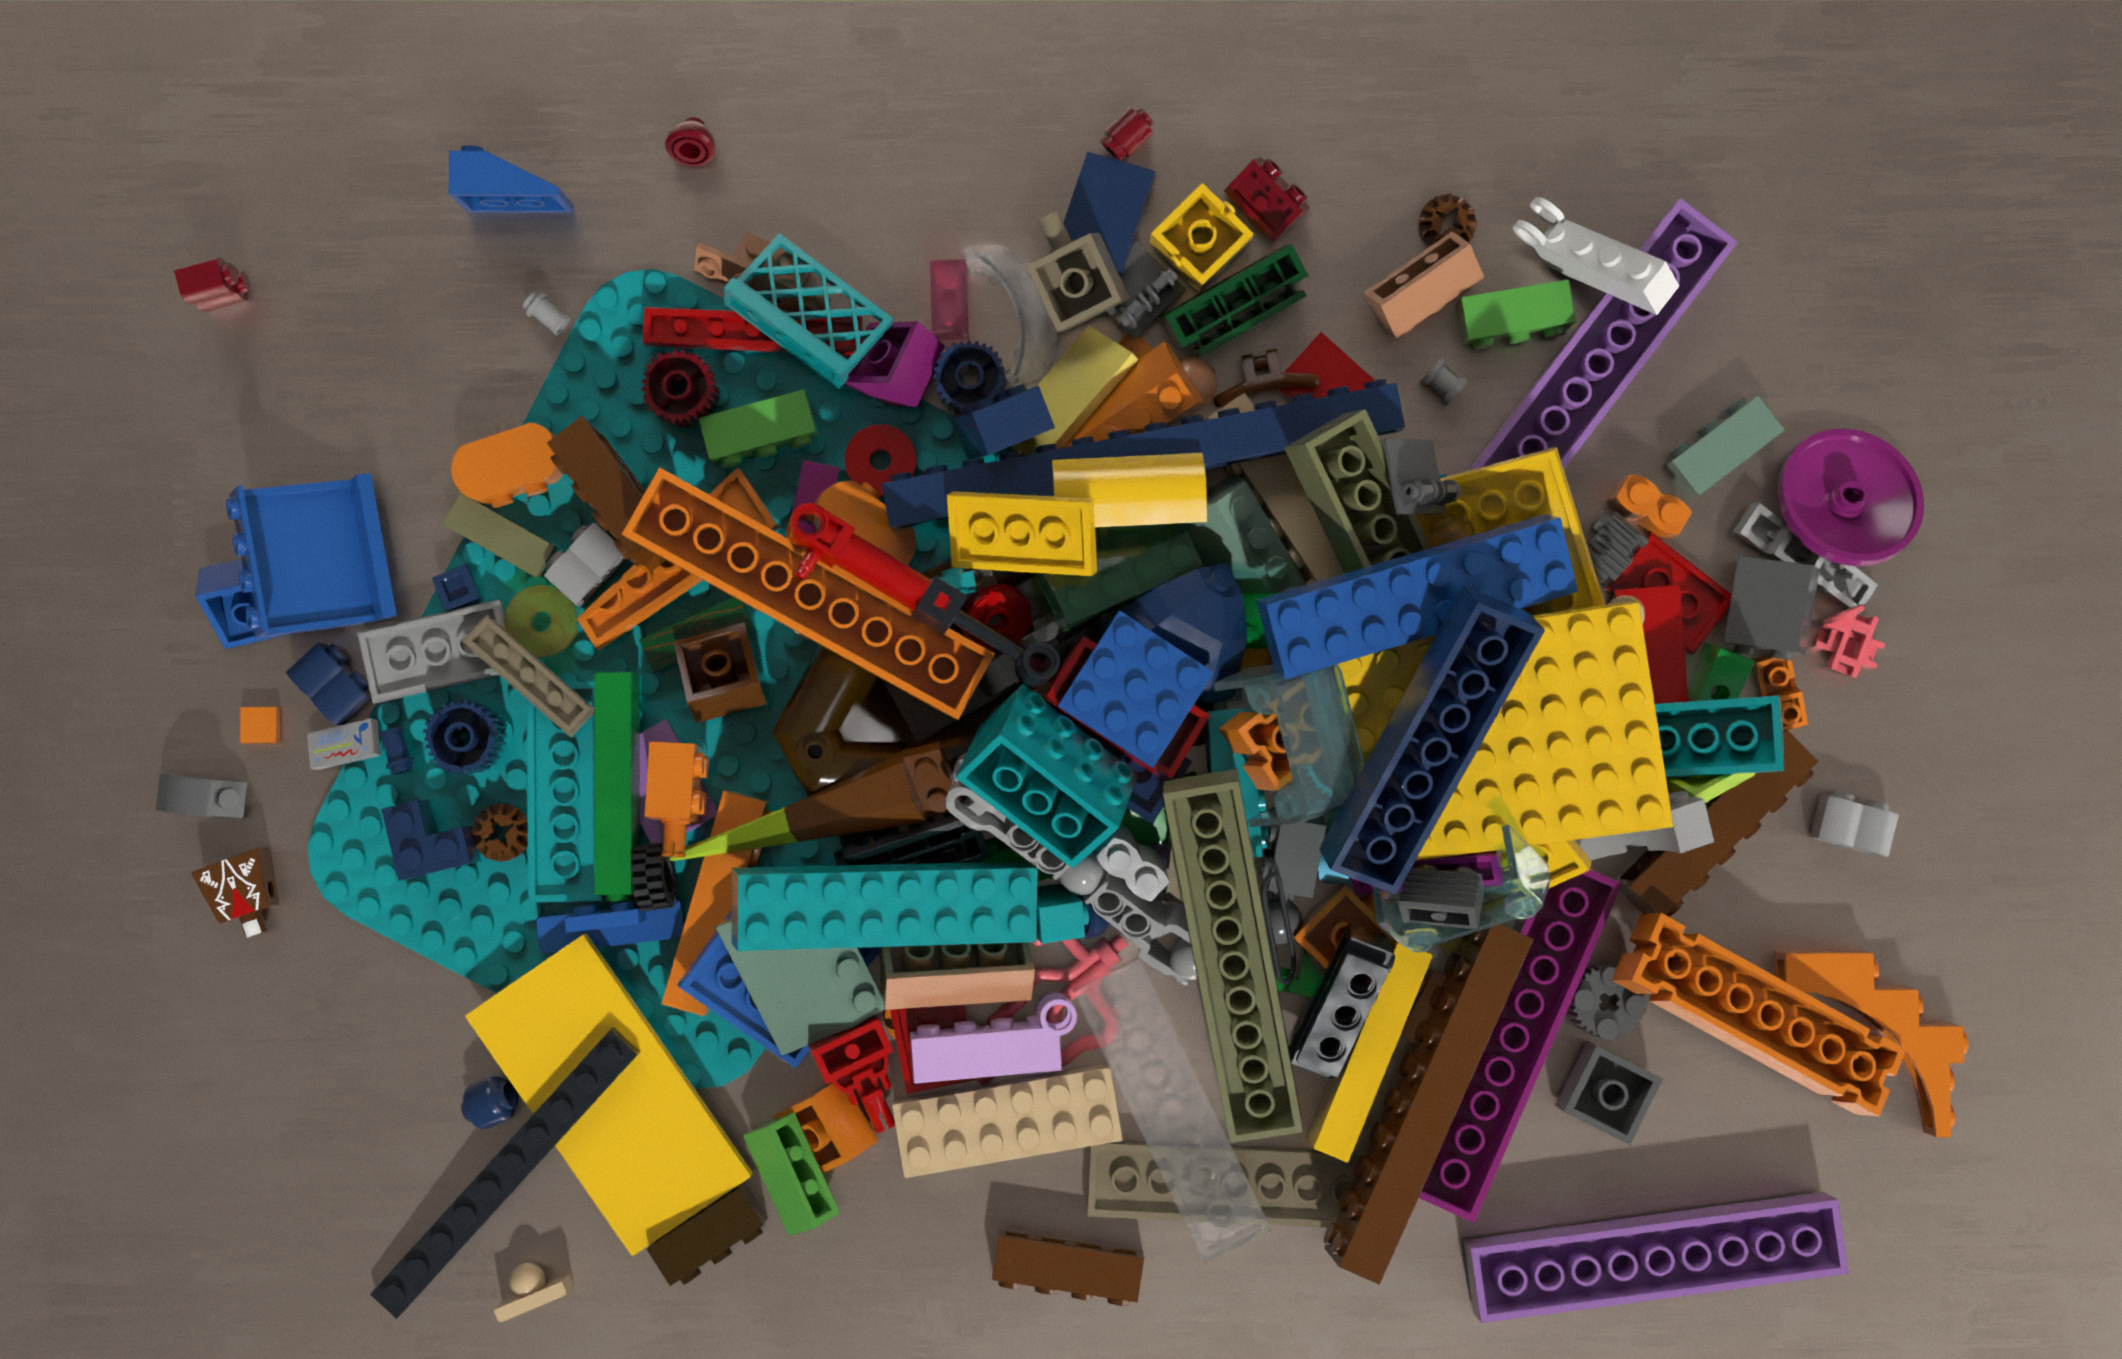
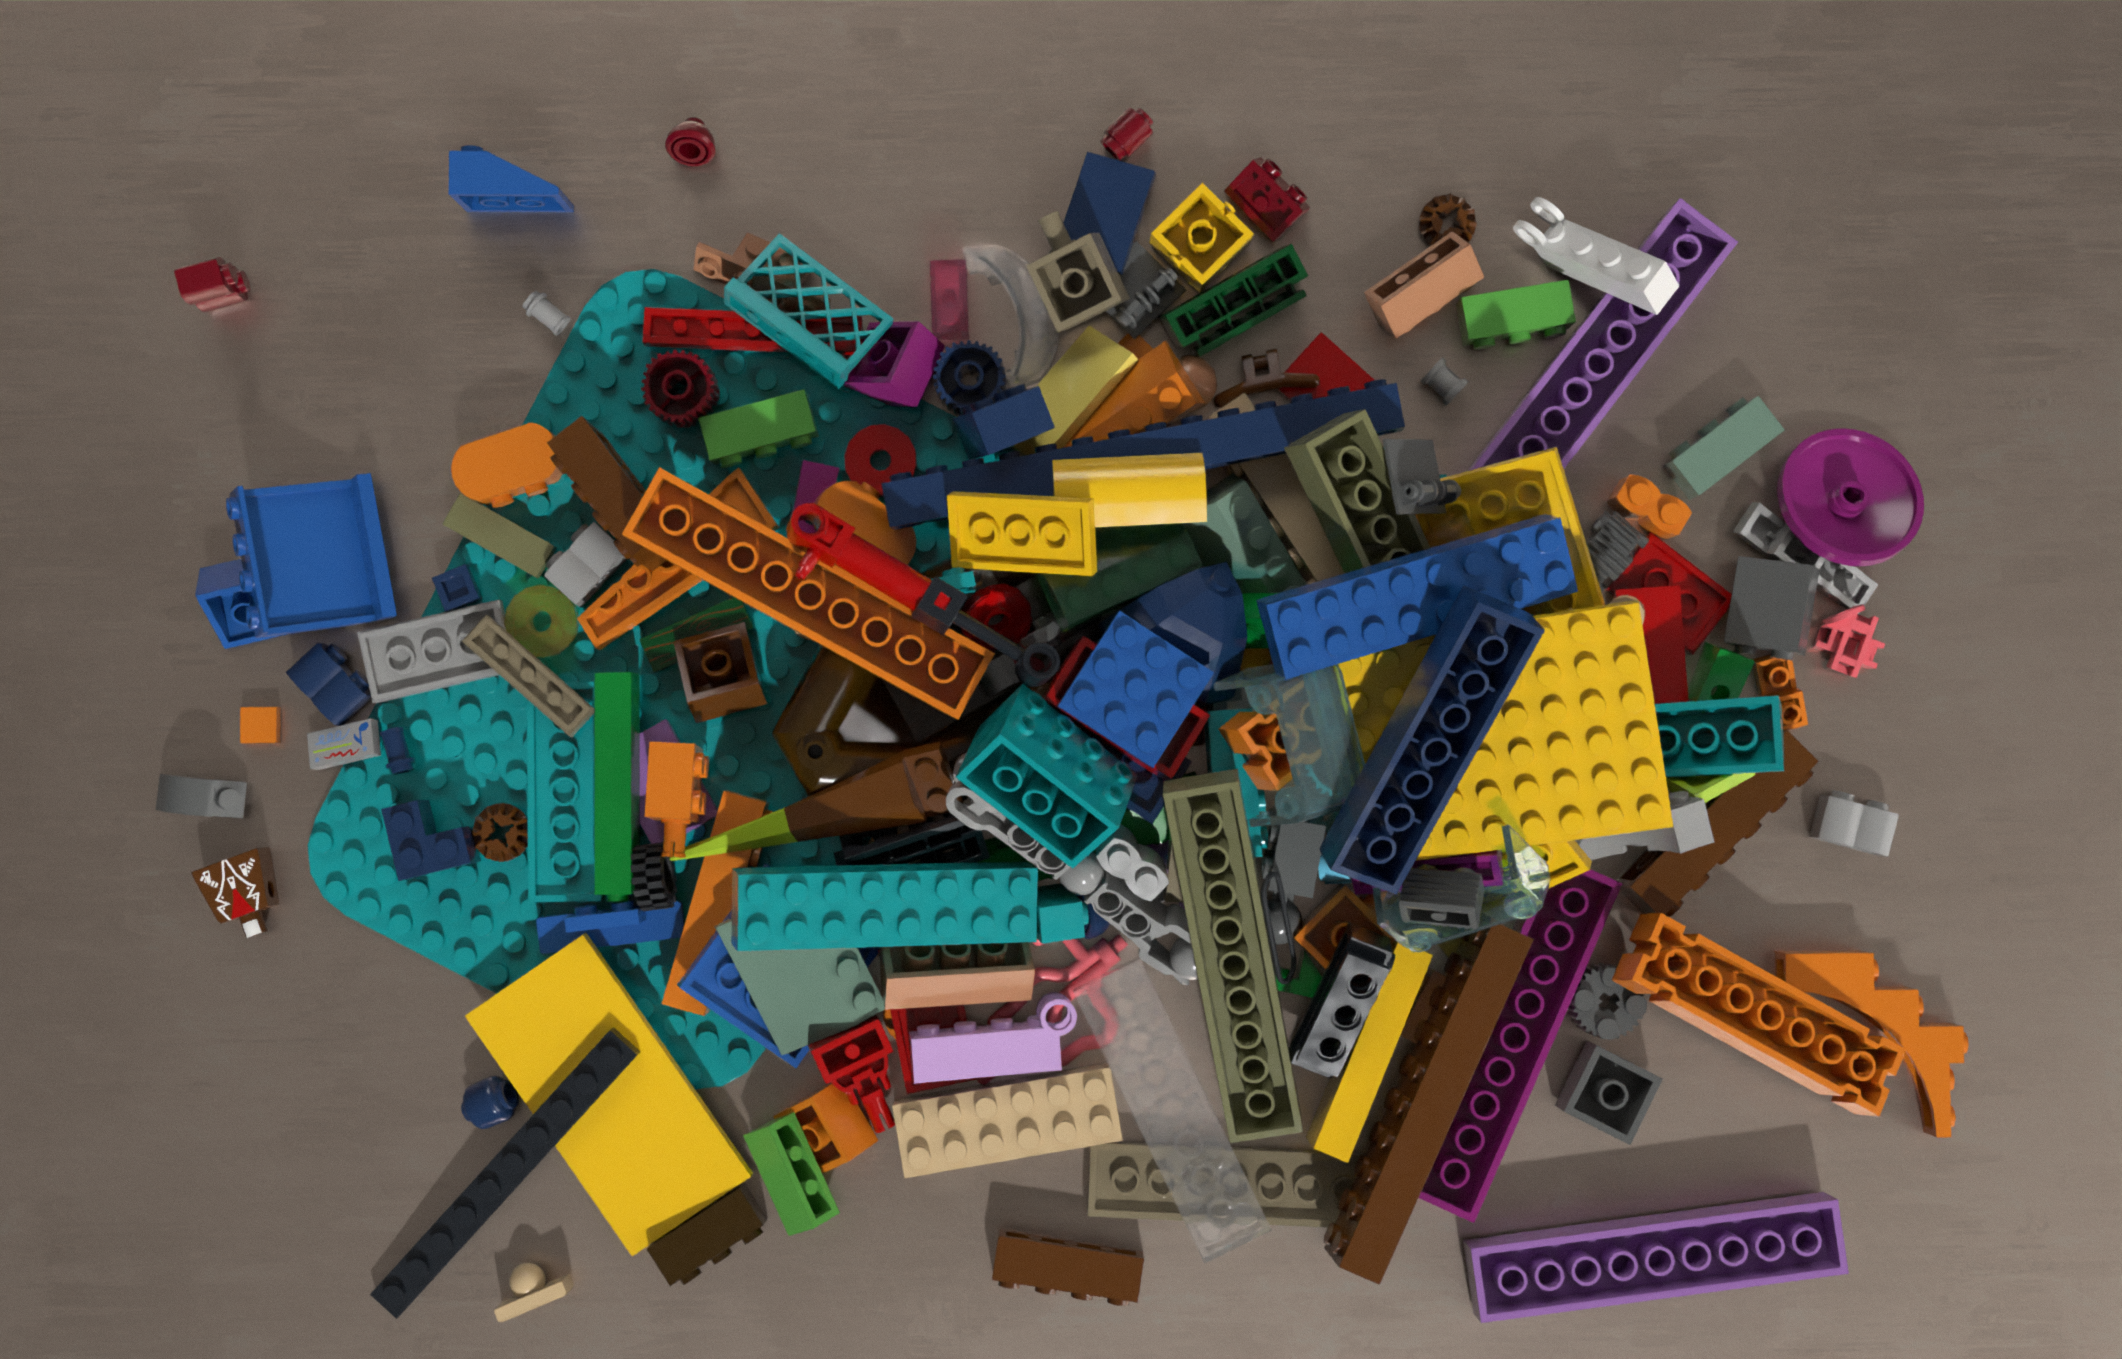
(447, 746): dark blue brick -> none

